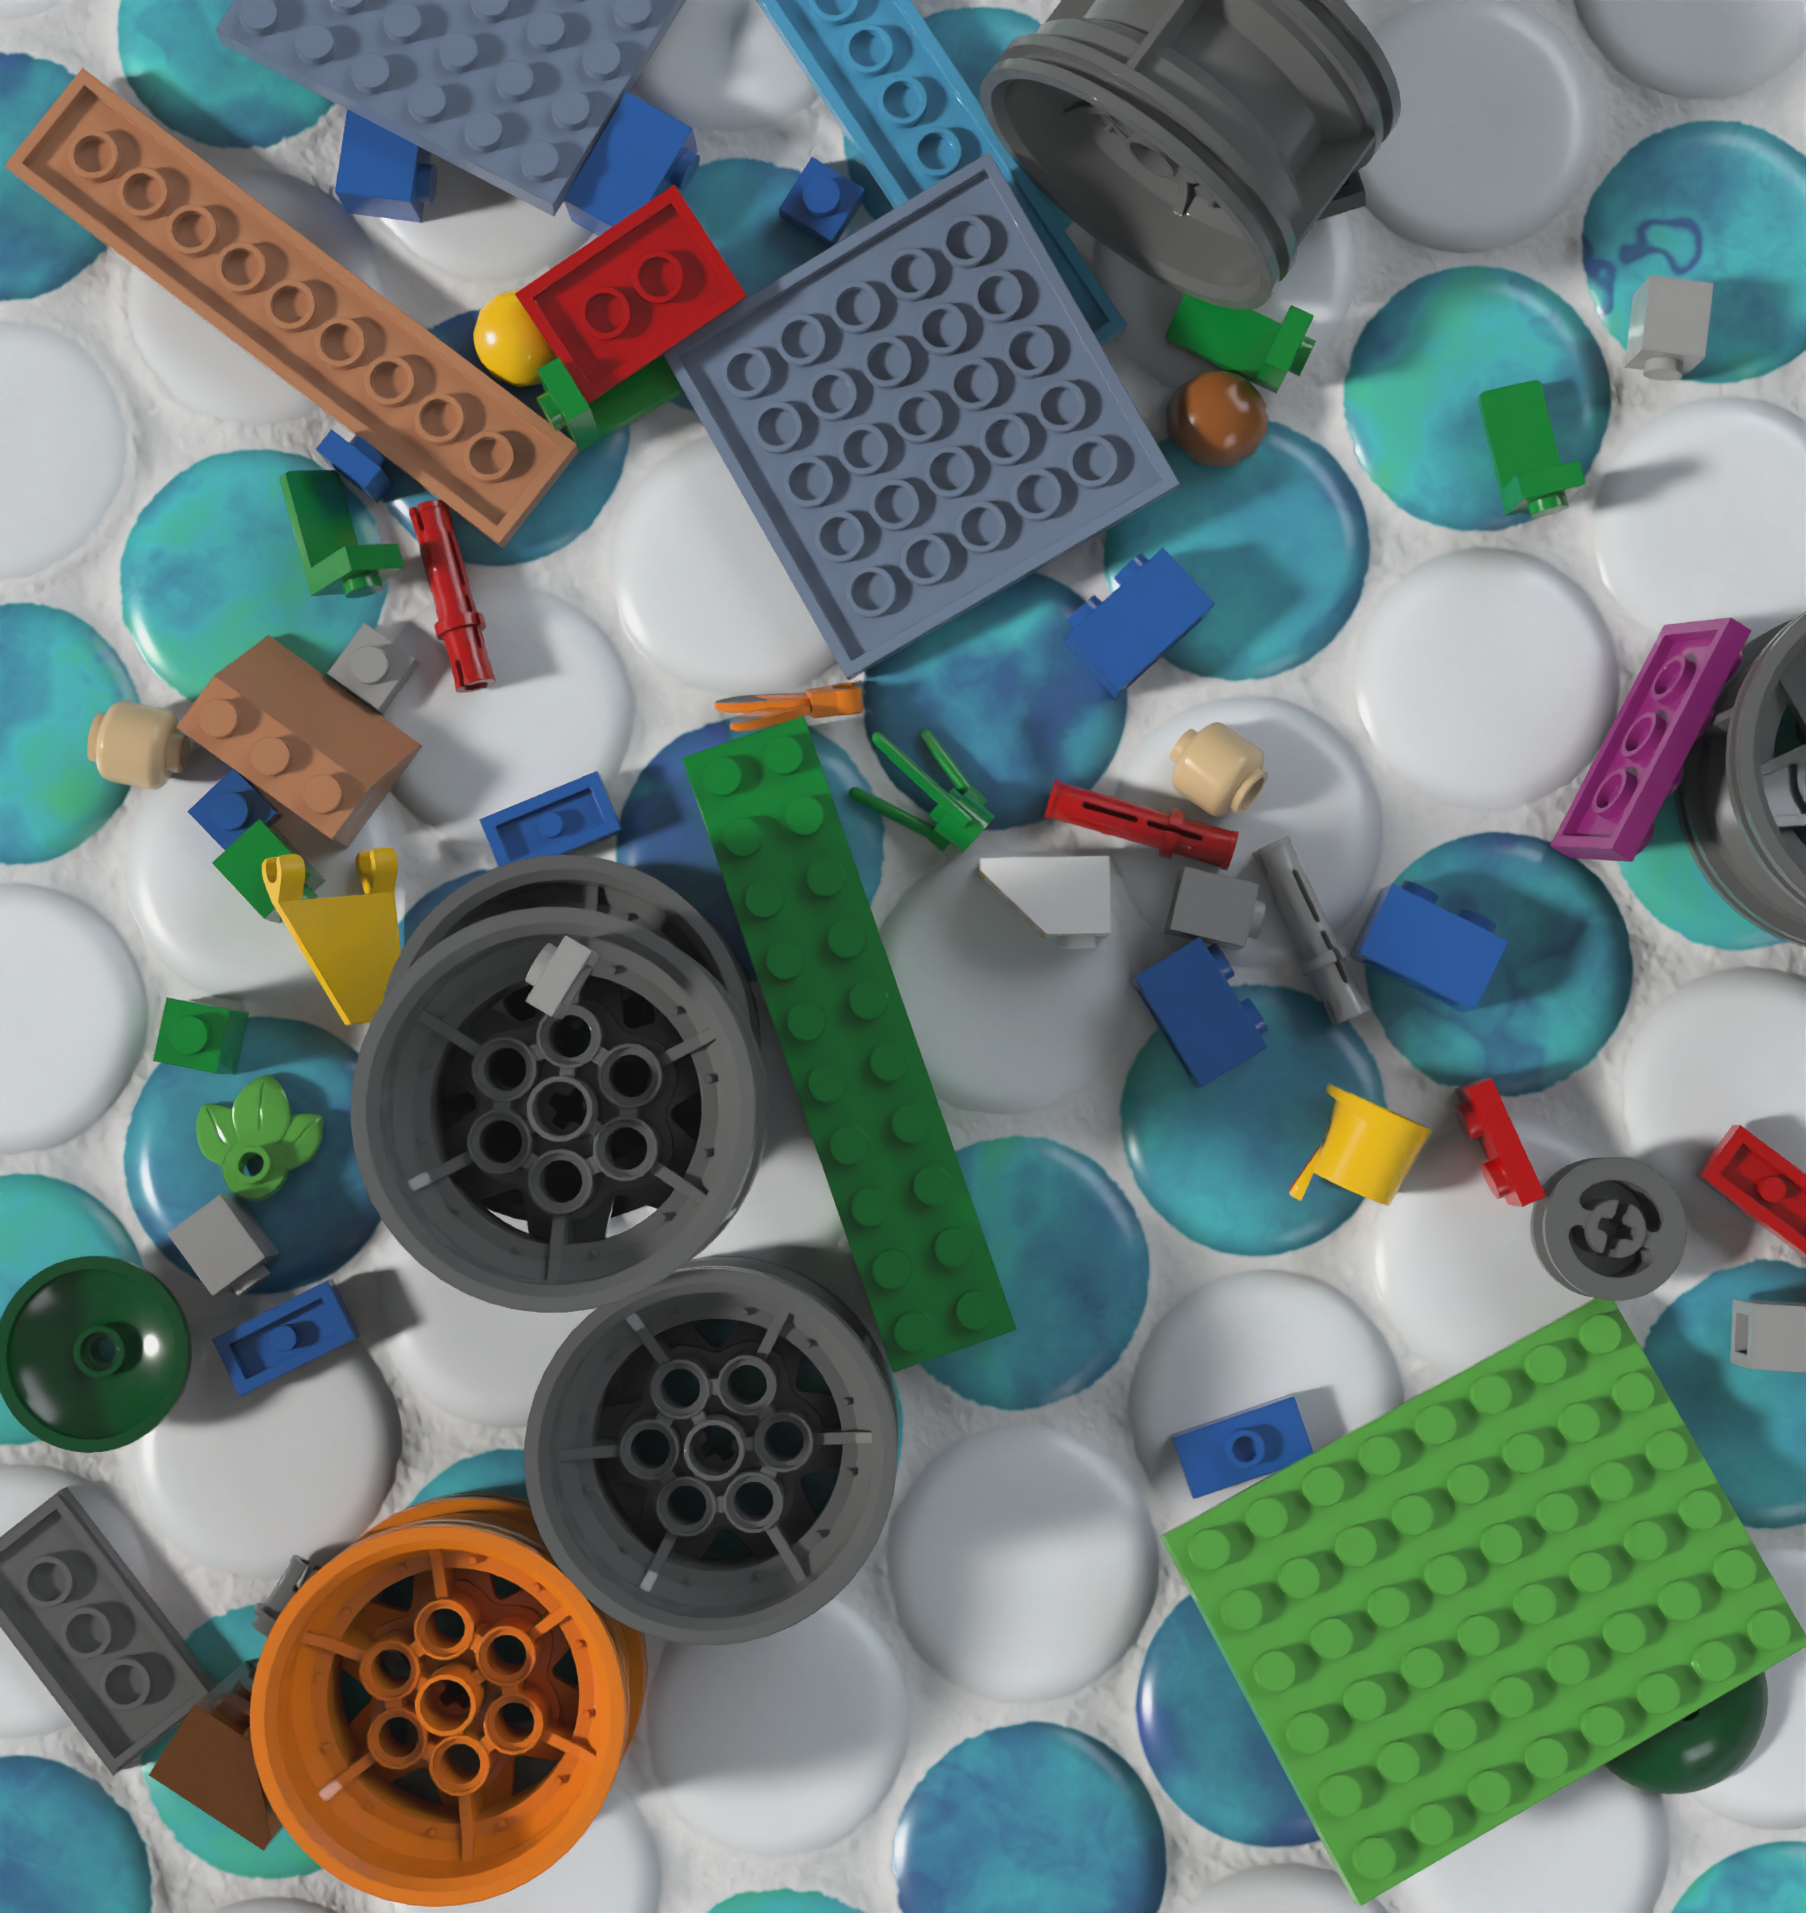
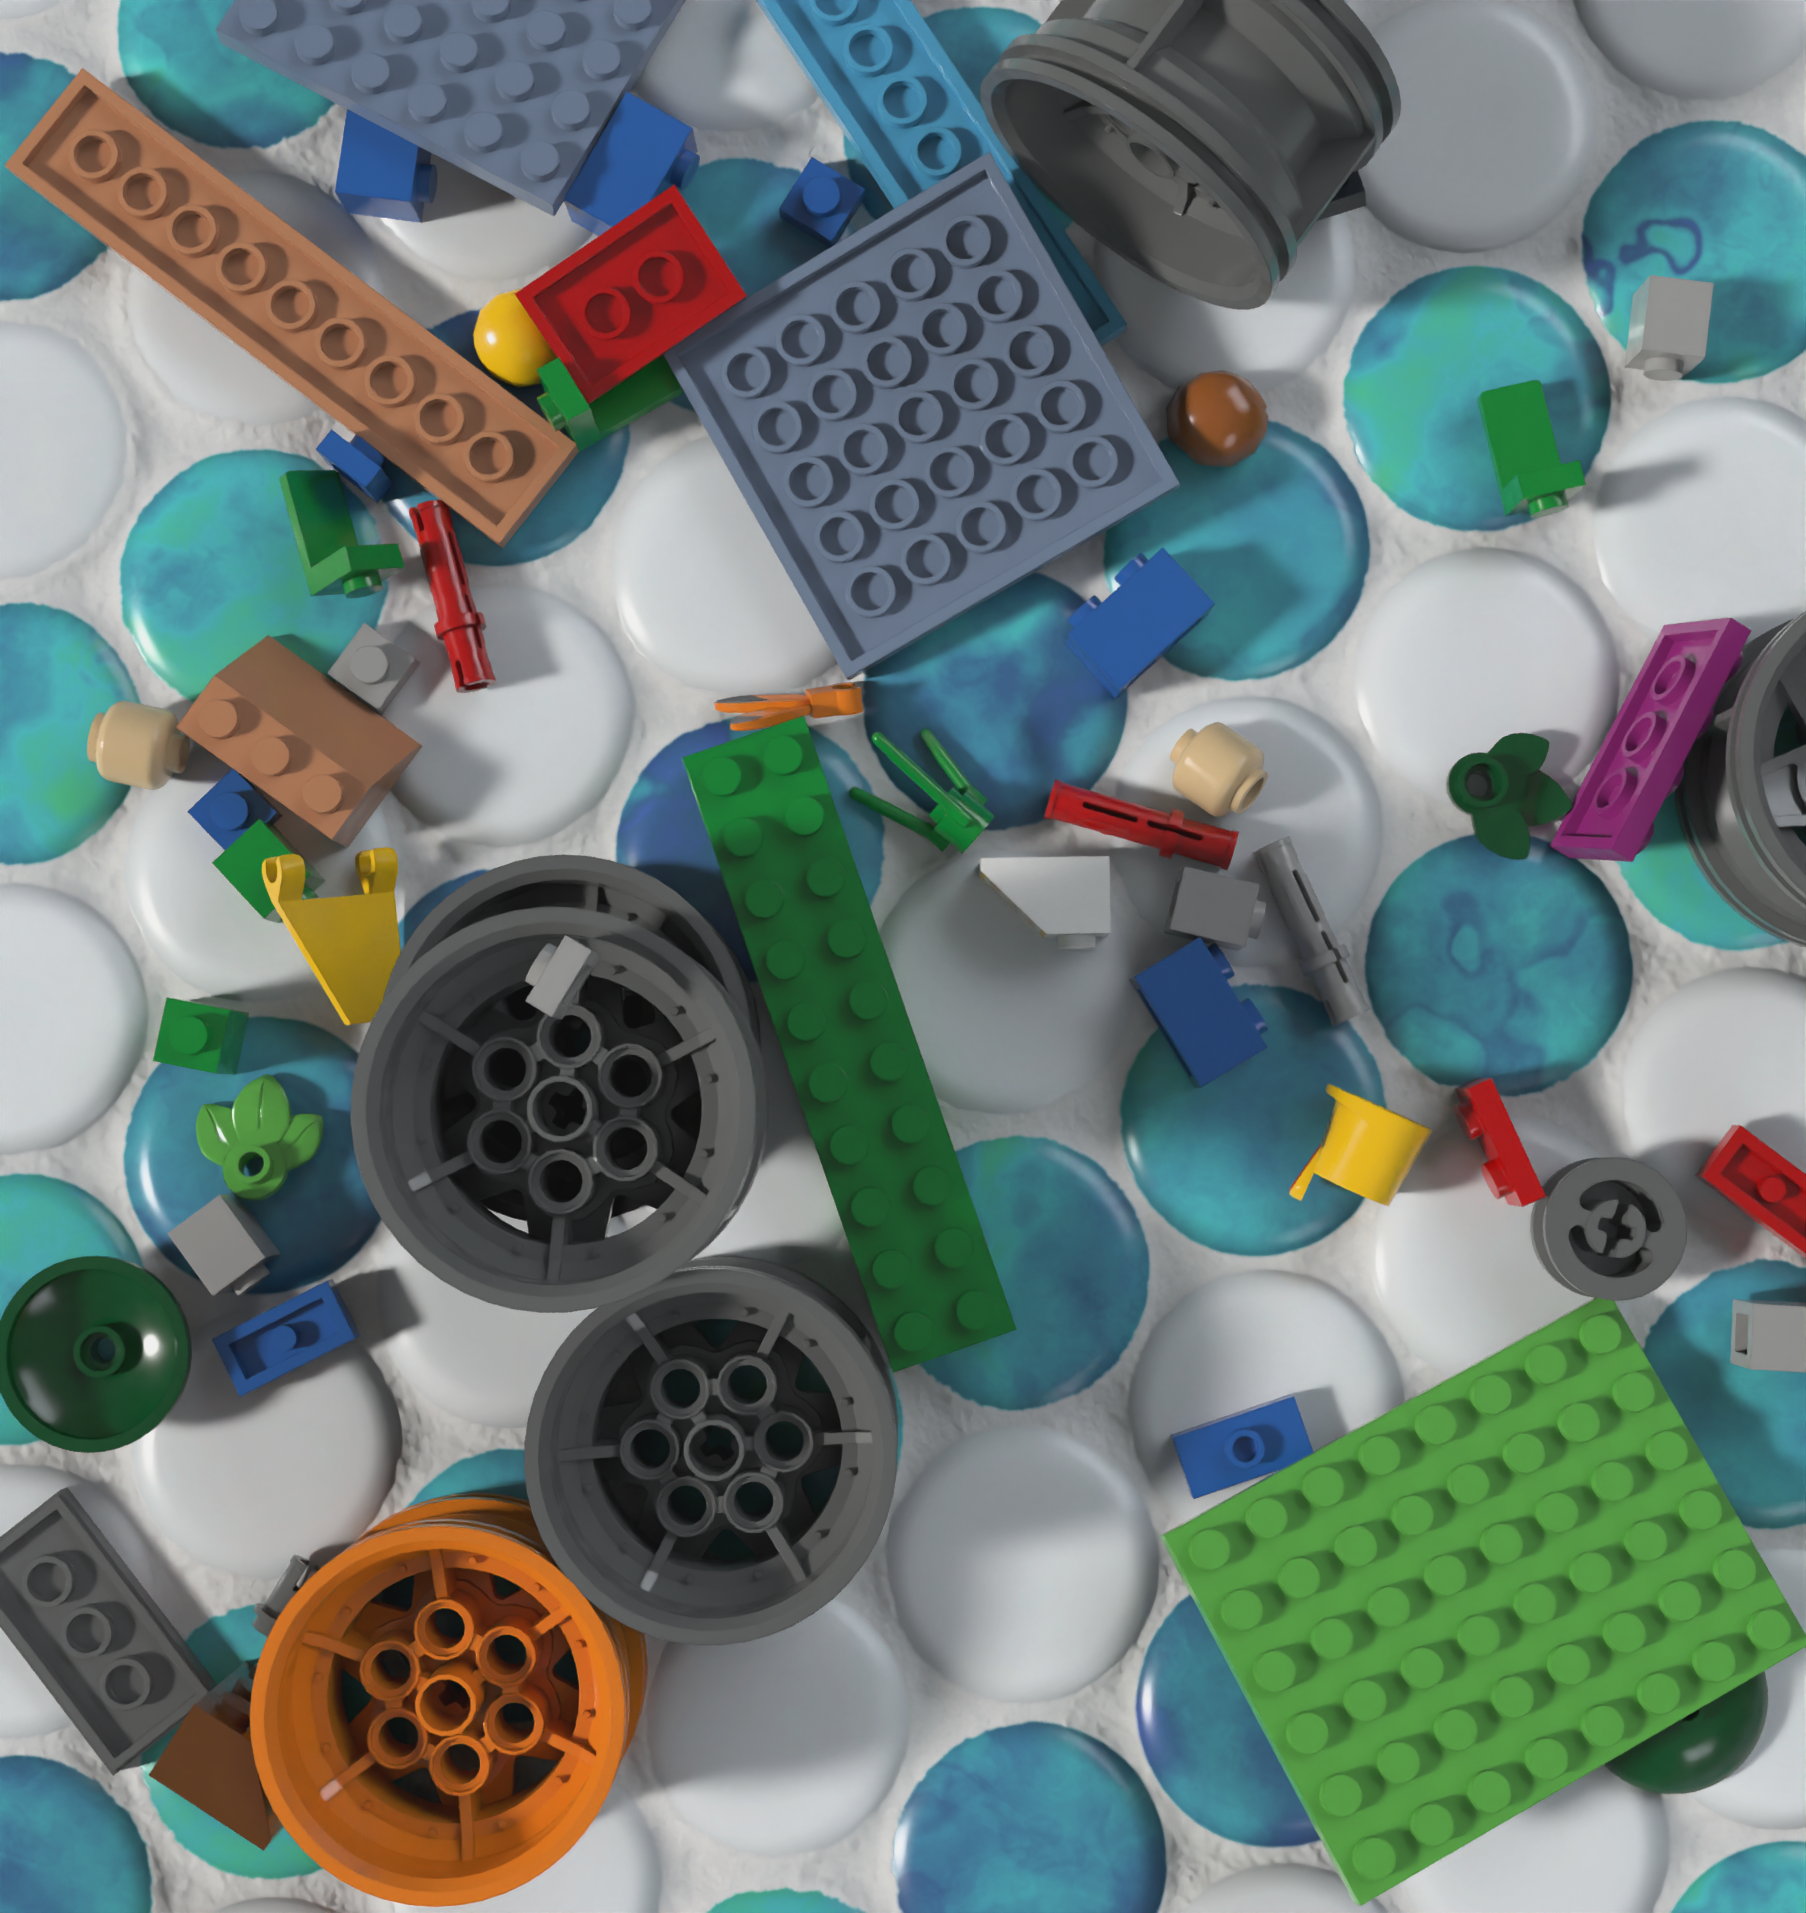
(553, 822): blue plate -> none
(1243, 340): green bracket -> none
(1429, 946): blue brick -> none
(1515, 795): none -> dark green plate

